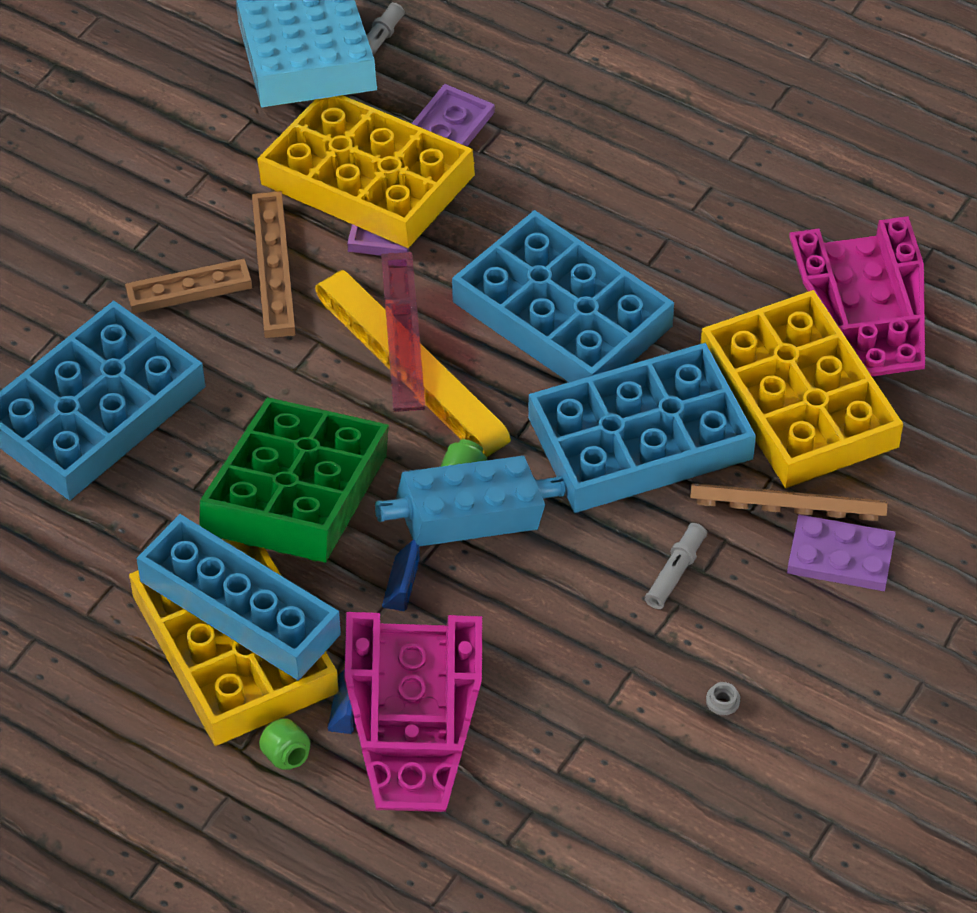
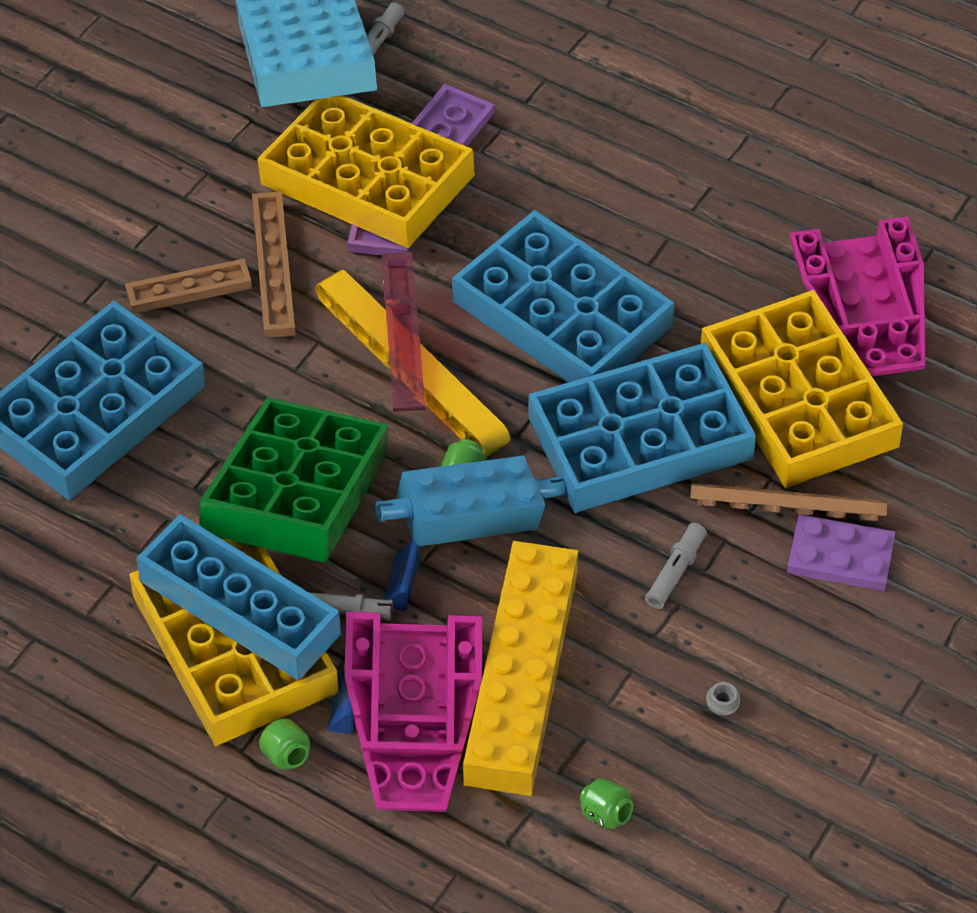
(358, 604): none -> light grey pin
(521, 669): none -> yellow brick
(606, 803): none -> bright green head

